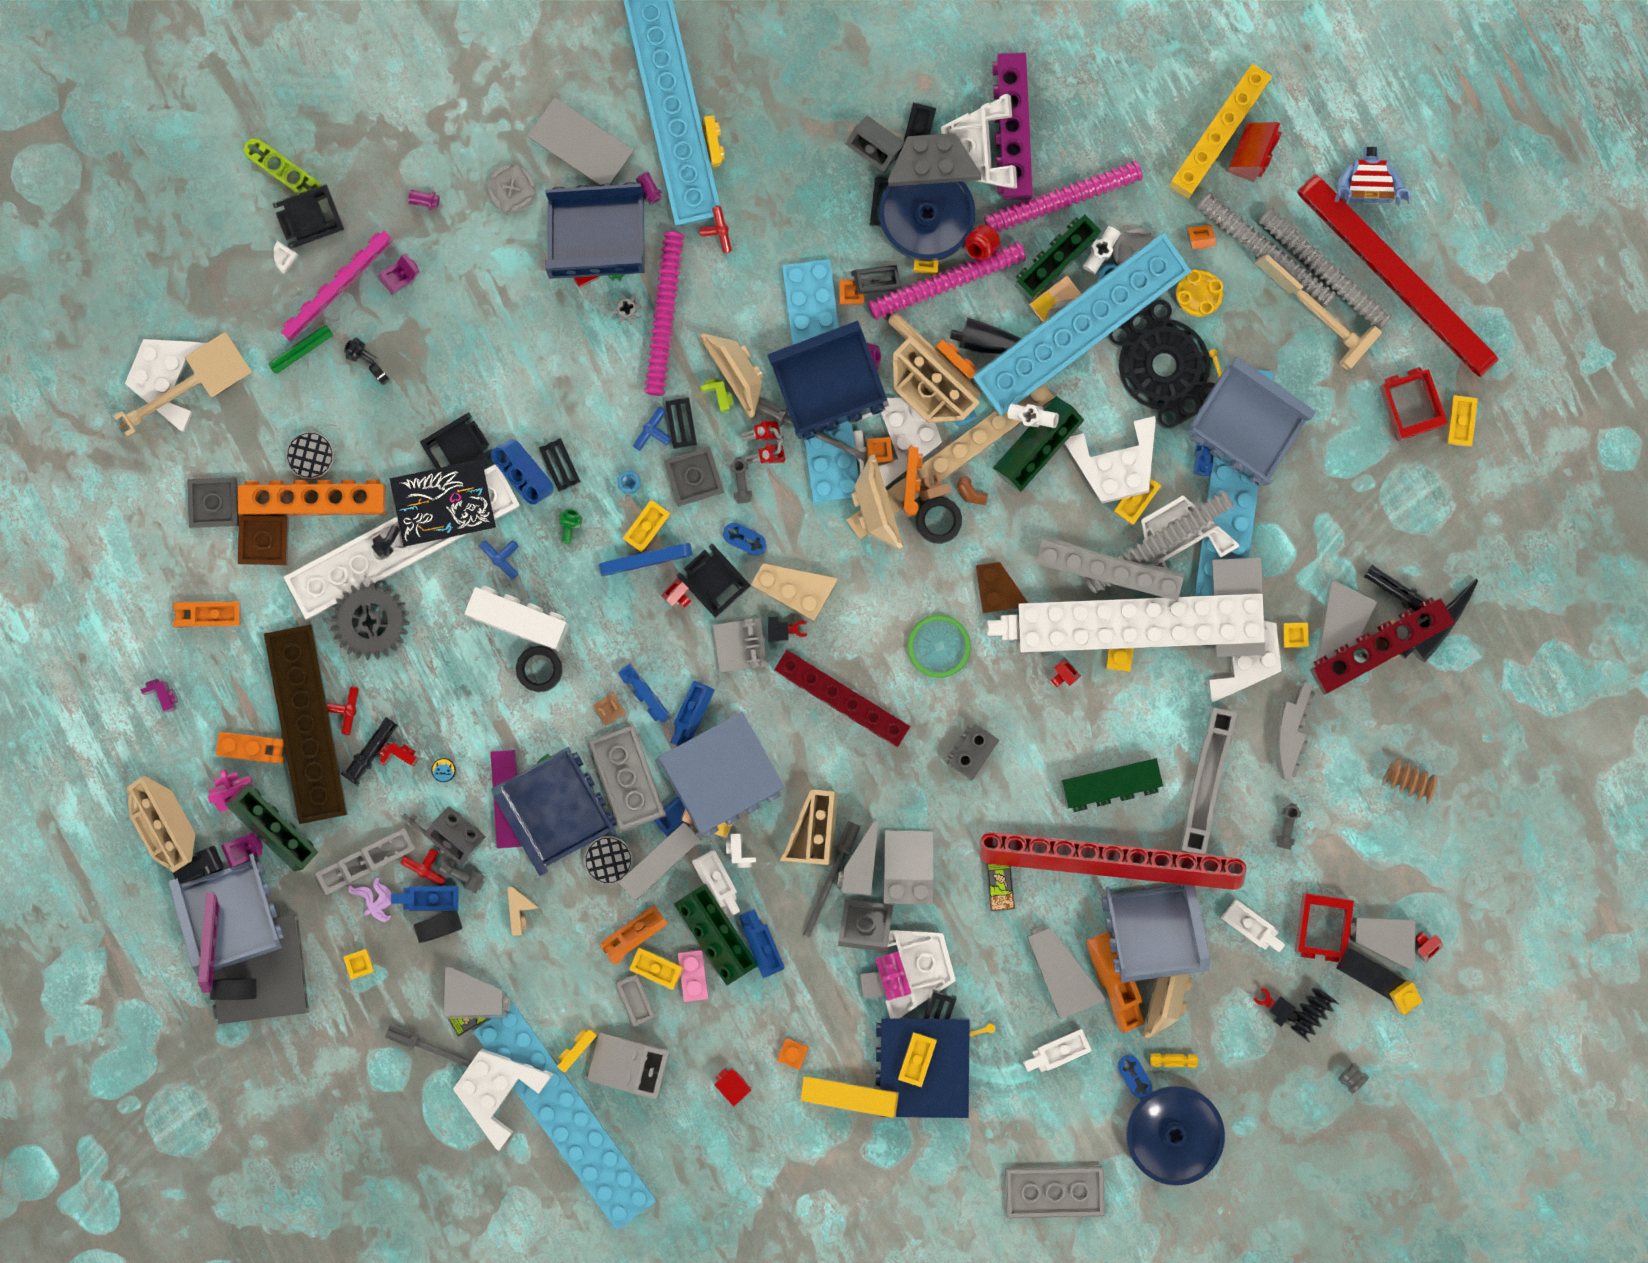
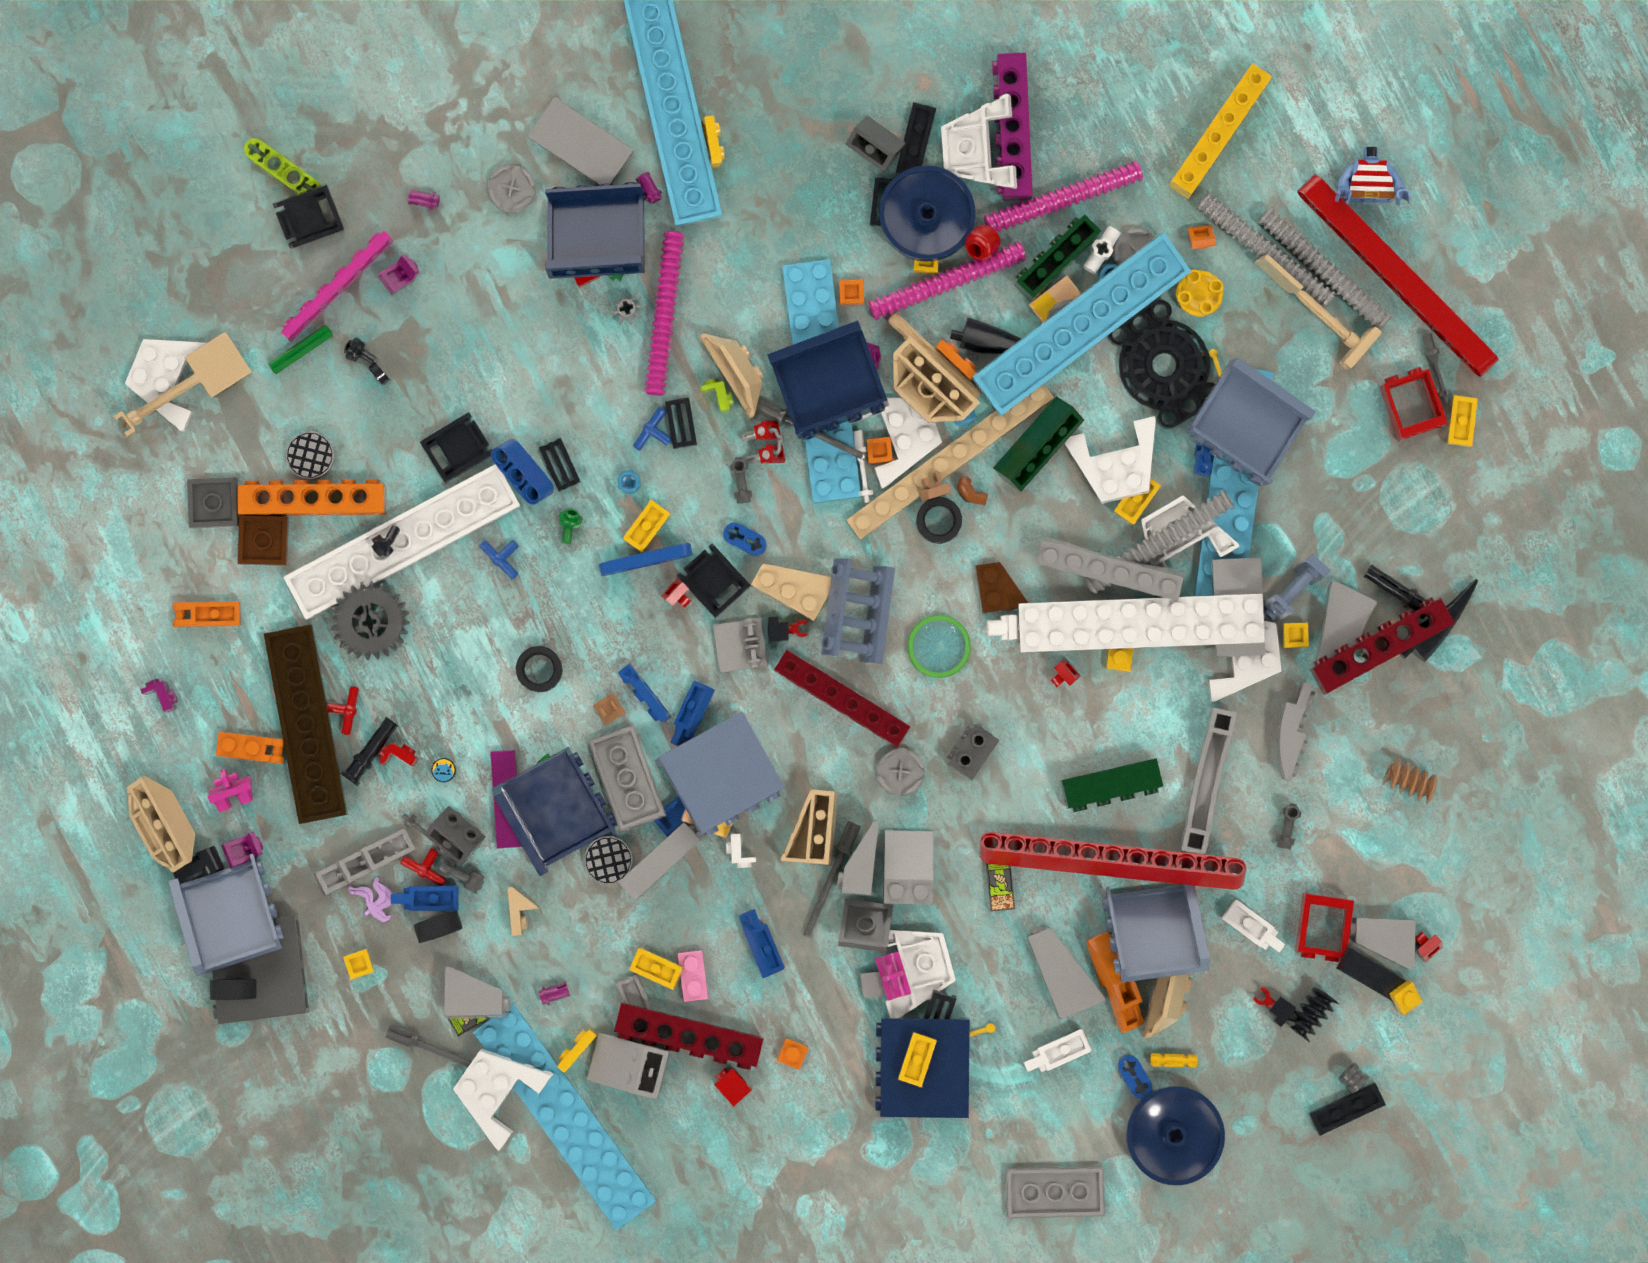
(208, 944): magenta tile -> none
(271, 827): dark green brick -> none
(283, 257): white tile -> none
(442, 503): black sticker -> none
(519, 620): white brick -> none
(554, 993): none -> magenta pin
(630, 1013): none -> dark red brick
(633, 934): orange plate -> none
(694, 476): dark grey tile -> none
(715, 934): dark green brick -> none
(716, 878): white hinge -> none
(720, 229): red piece -> none
(849, 1096): yellow tile -> none
(858, 282): black tile -> none
(875, 506): tan wedge -> none
(877, 614): none -> sand blue fence
(900, 771): none -> light grey tile
(912, 483): orange plate -> none
(933, 160): dark grey wing -> none
(1023, 413): white axle -> none
(1254, 150): red slope -> none
(1307, 572): none -> sand blue fence
(1347, 1109): none -> black tile
(1432, 352): none -> dark grey piece

